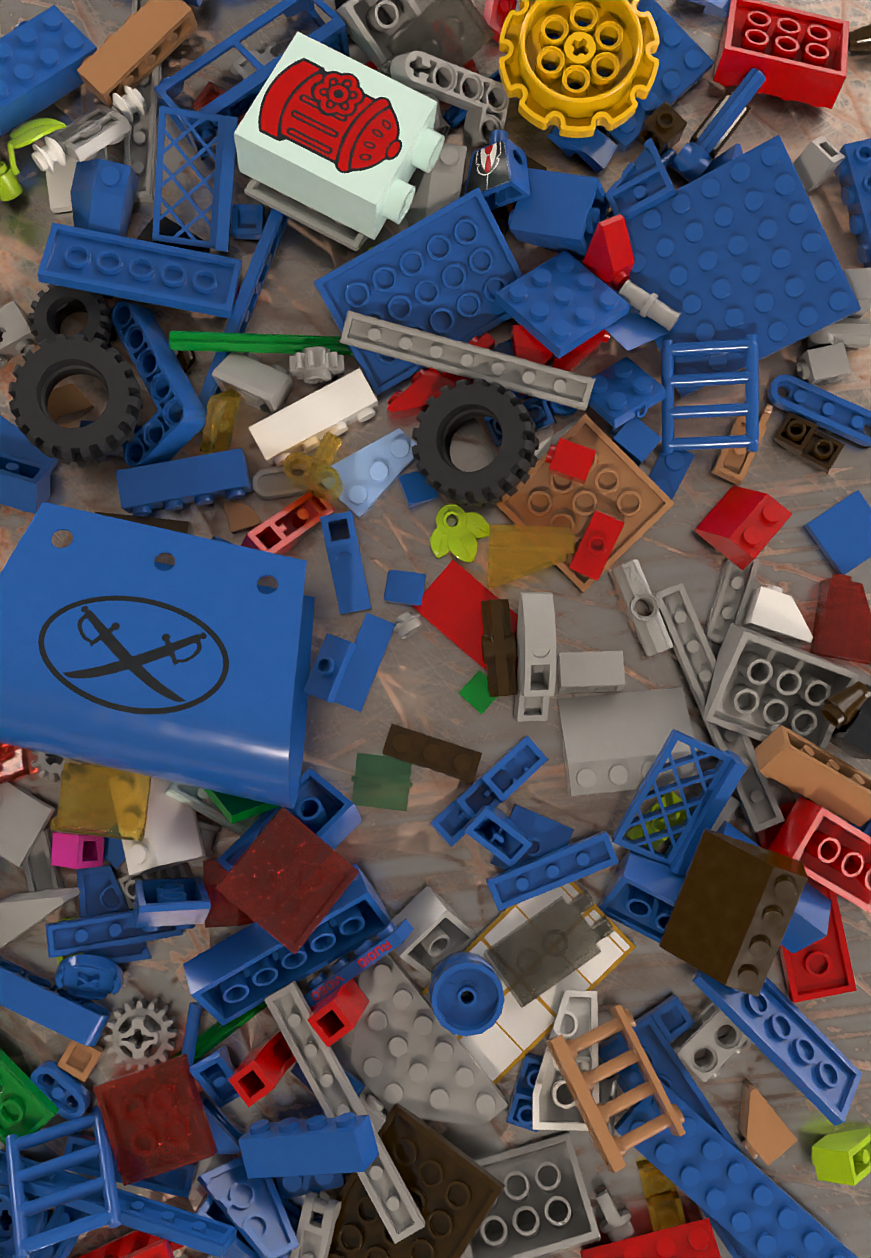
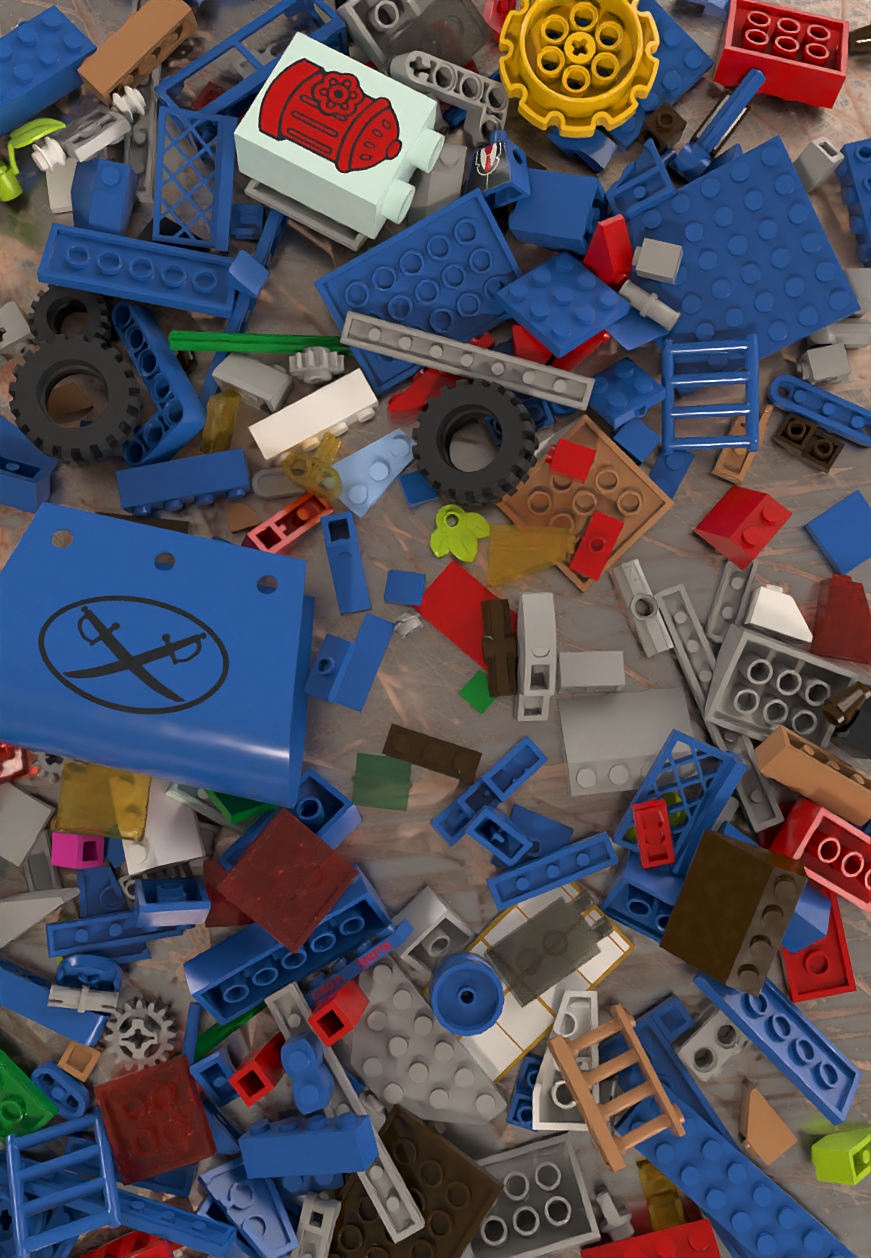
(82, 999): none -> light grey pin
(247, 275): none -> blue slope
(311, 1078): none -> blue brick
(653, 833): none -> red plate
(658, 260): none -> light grey brick

